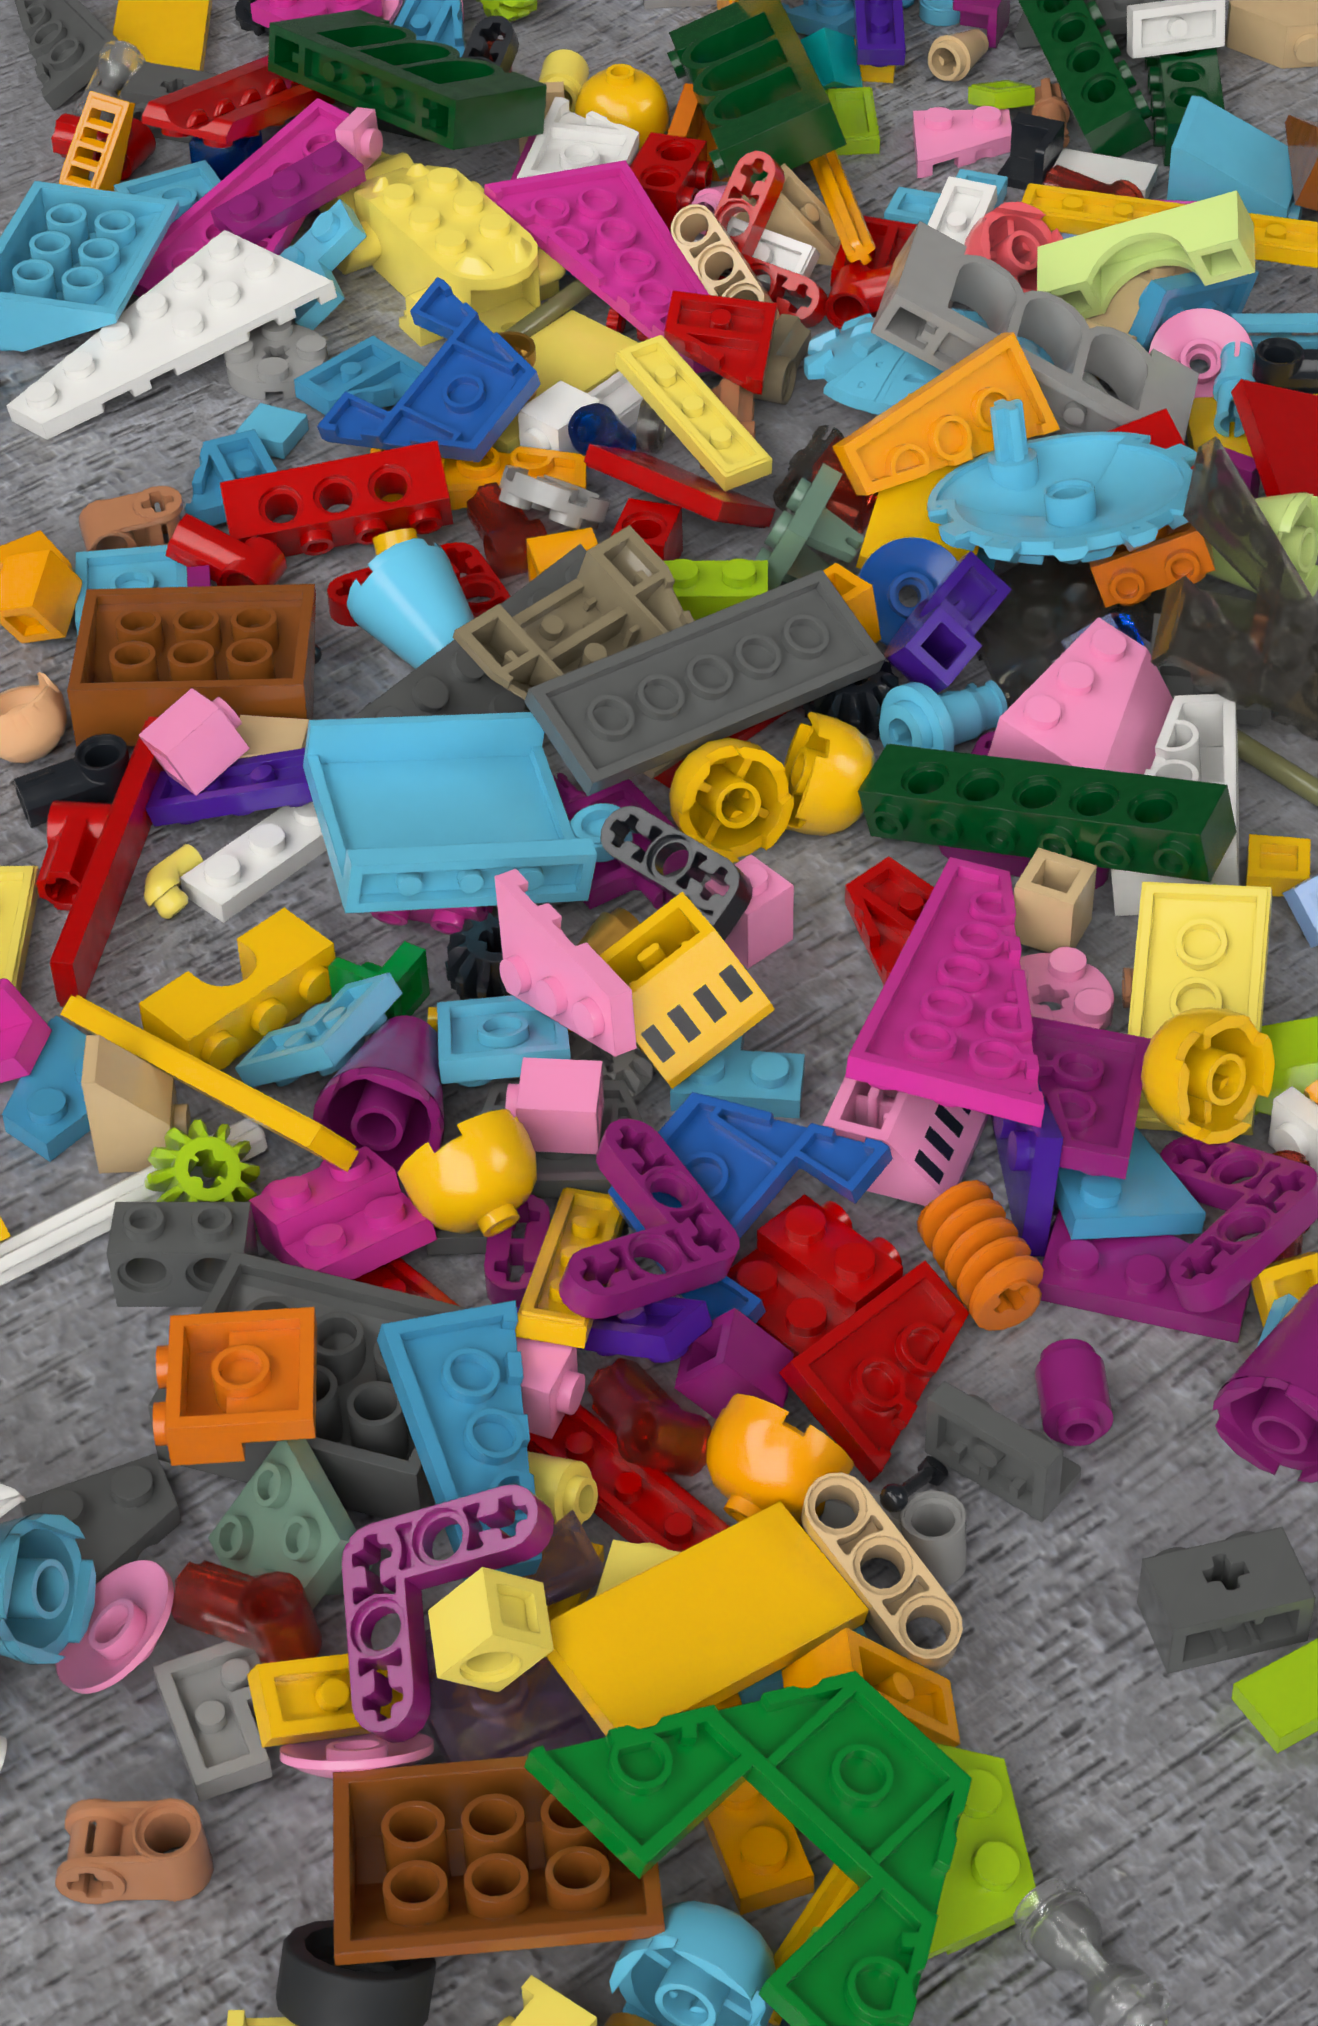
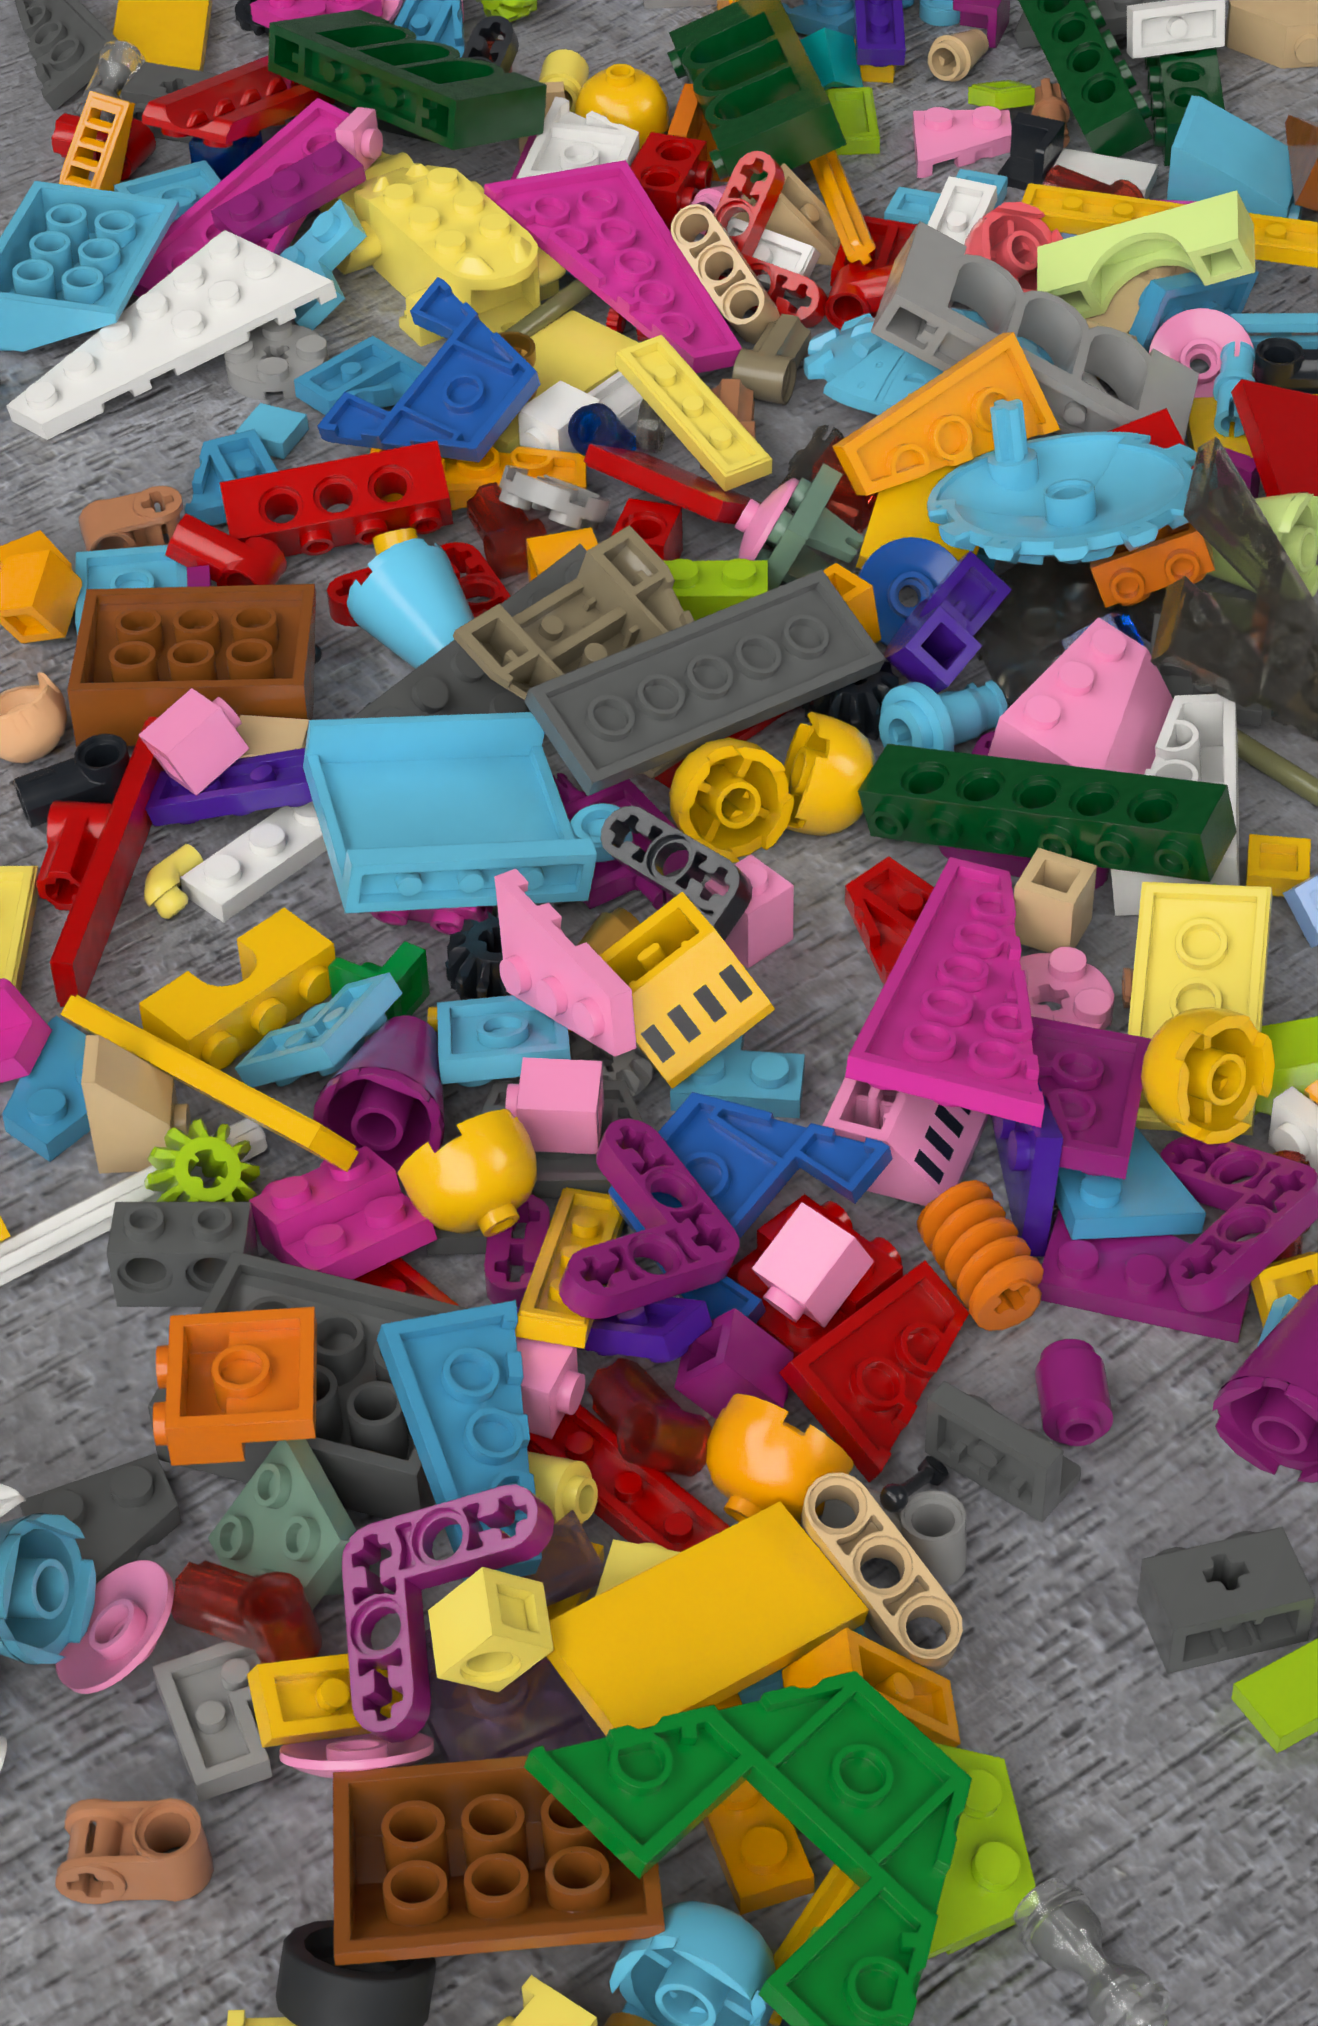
(723, 335): red wing -> none
(760, 519): none -> bright pink dish
(811, 1267): none -> bright pink brick

